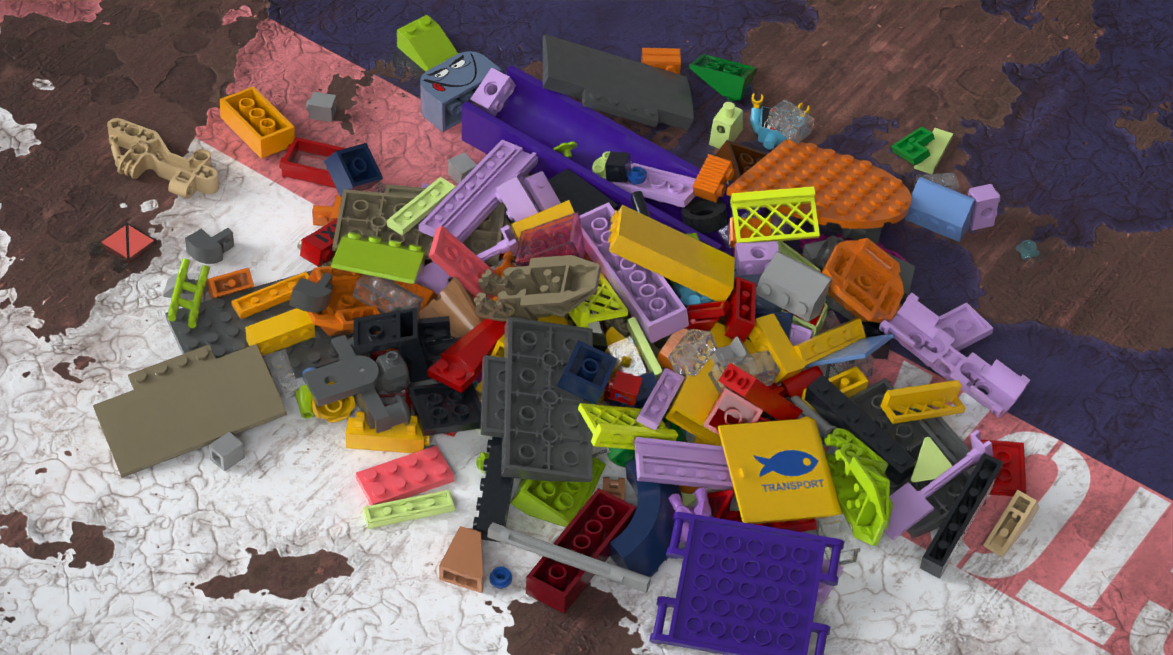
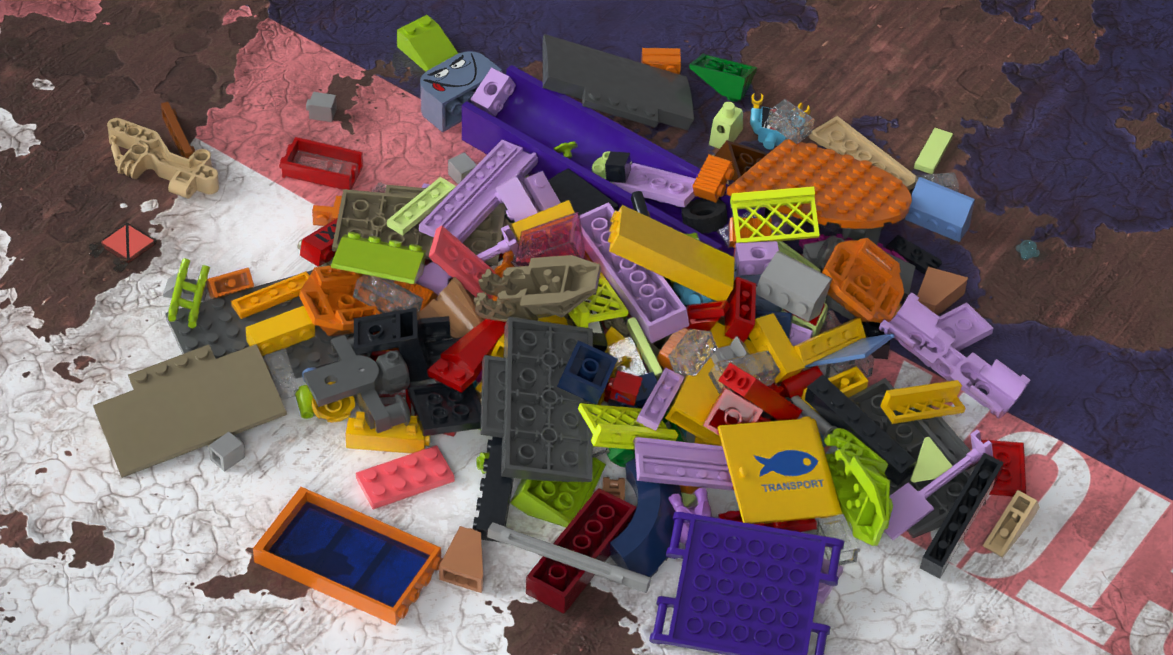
(170, 118): none -> dark orange plate
(207, 248): dark grey brick -> none
(257, 122): light orange brick -> none
(312, 296): dark grey brick -> none
(348, 555): none -> window
(353, 168): dark blue brick -> none
(408, 509): yellowish green tile -> none
(504, 574): blue plate -> none
(636, 175): blue plate -> none
(720, 502): piece -> none
(846, 140): none -> tan wing
(913, 146): green plate -> none
(913, 254): none -> black hinge
(941, 289): none -> nougat slope
(984, 206): lavender brick -> none

